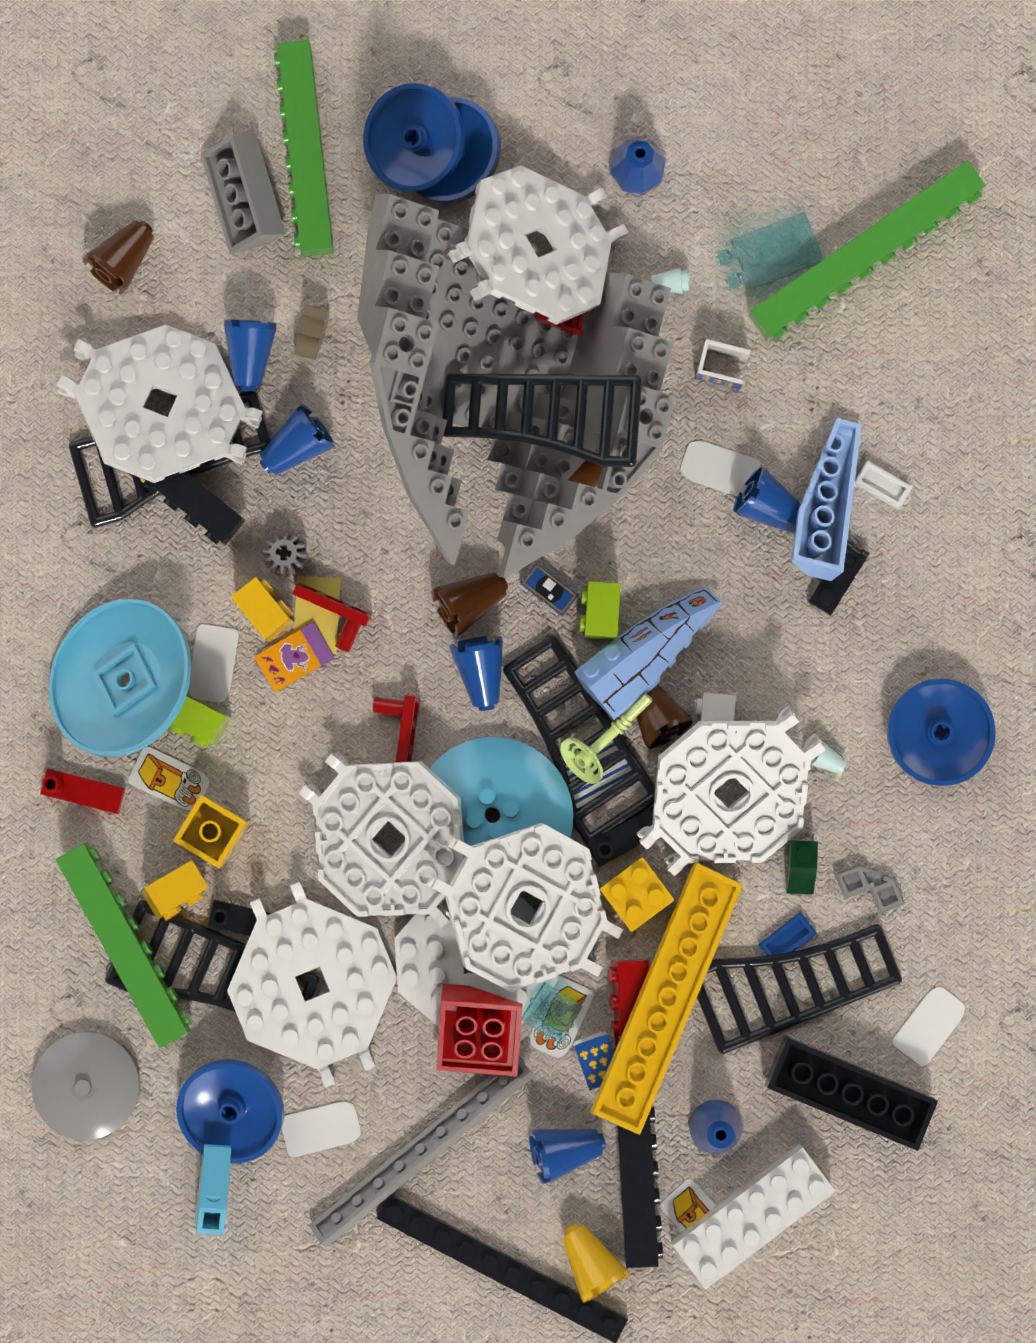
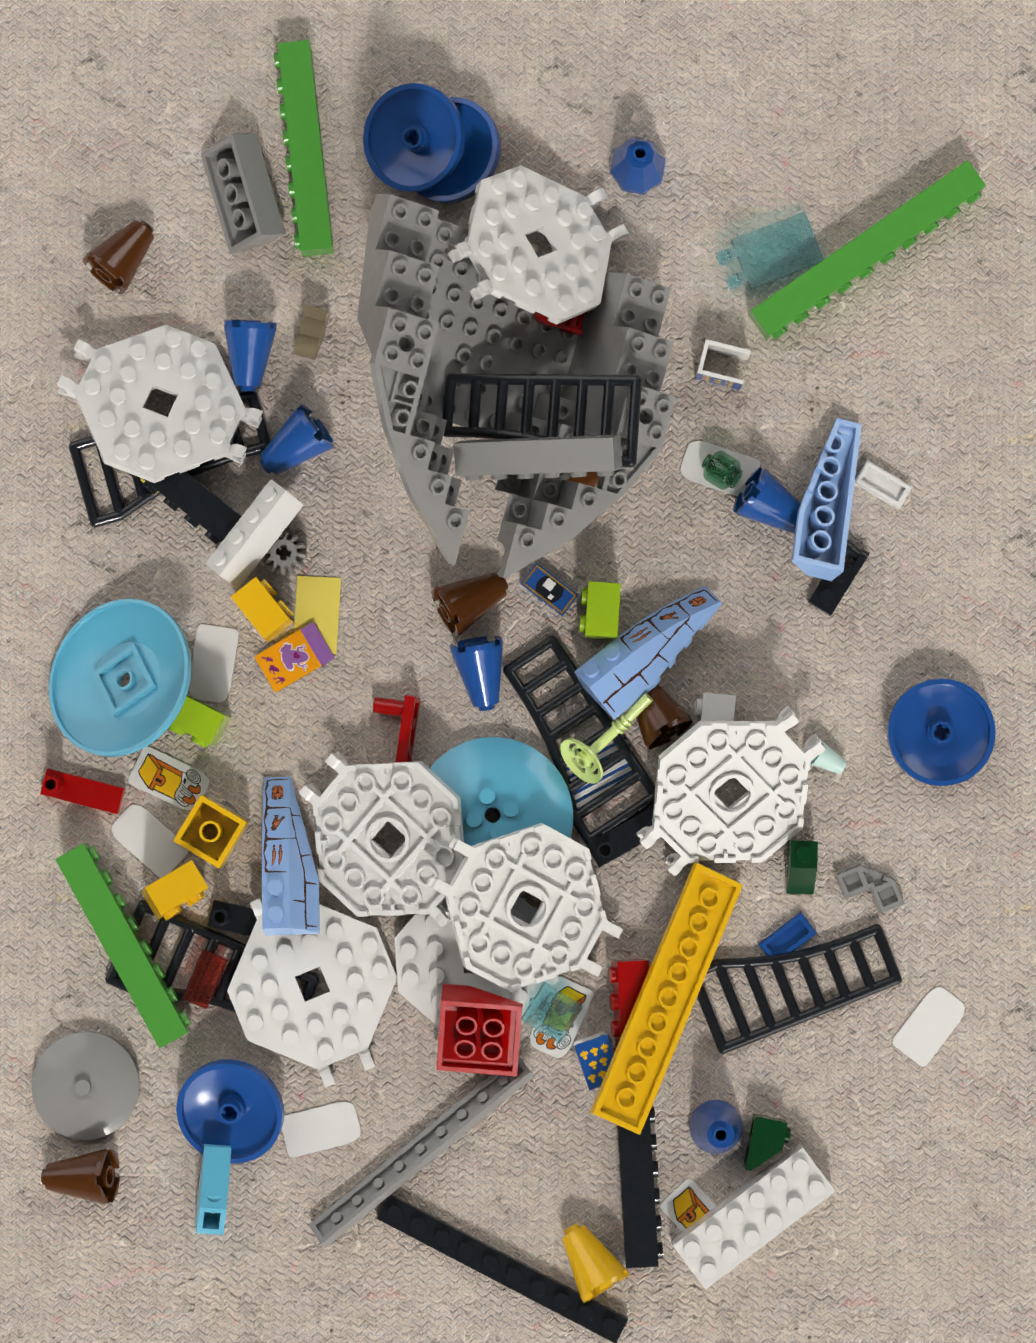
(84, 1176): none -> reddish brown cone
(148, 840): none -> white sticker
(205, 978): none -> clear red tile
(254, 534): none -> white brick
(288, 866): none -> light blue wedge
(354, 615): red piece -> none
(538, 455): none -> light grey brick
(563, 1150): blue cone -> none
(636, 894): yellow brick -> none
(675, 279): light aqua cone -> none
(722, 470): none -> clear green head
(765, 1139): none -> dark green slope
(851, 1092): black brick -> none

